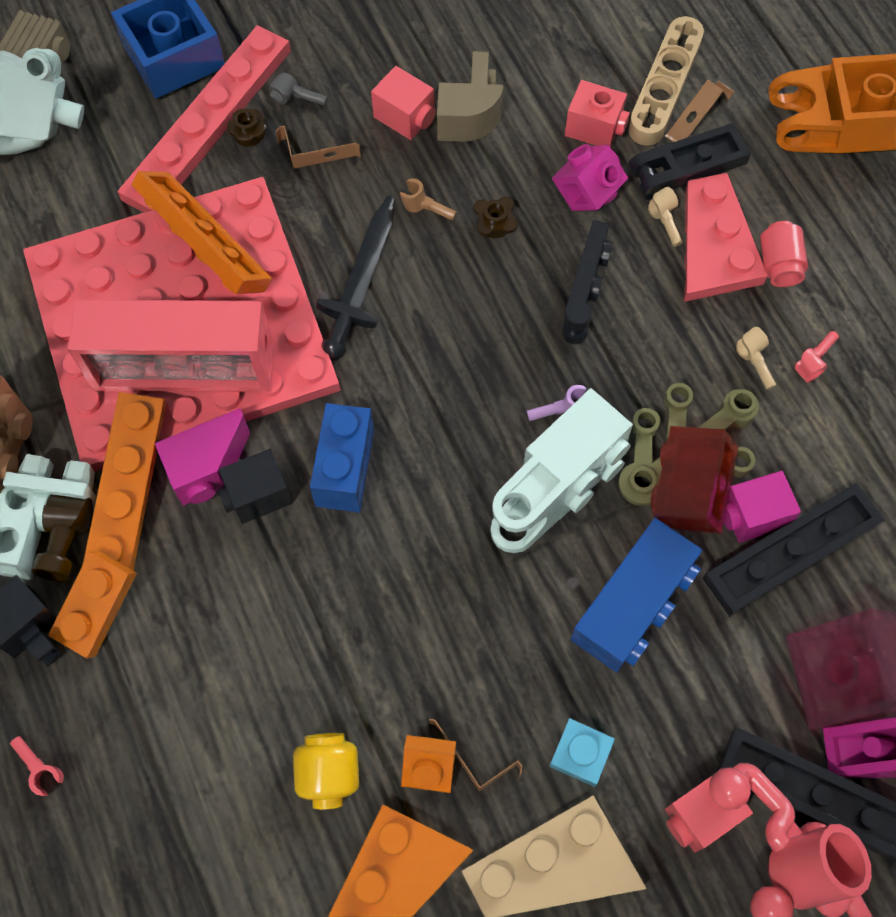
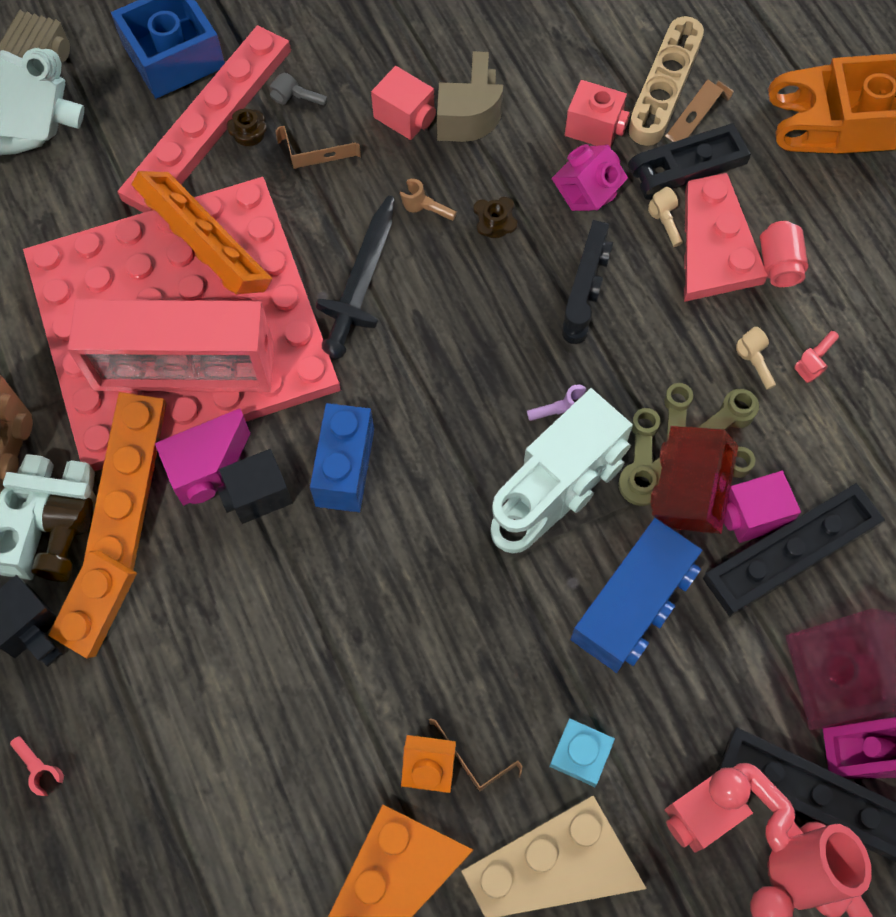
(325, 770): yellow head -> none

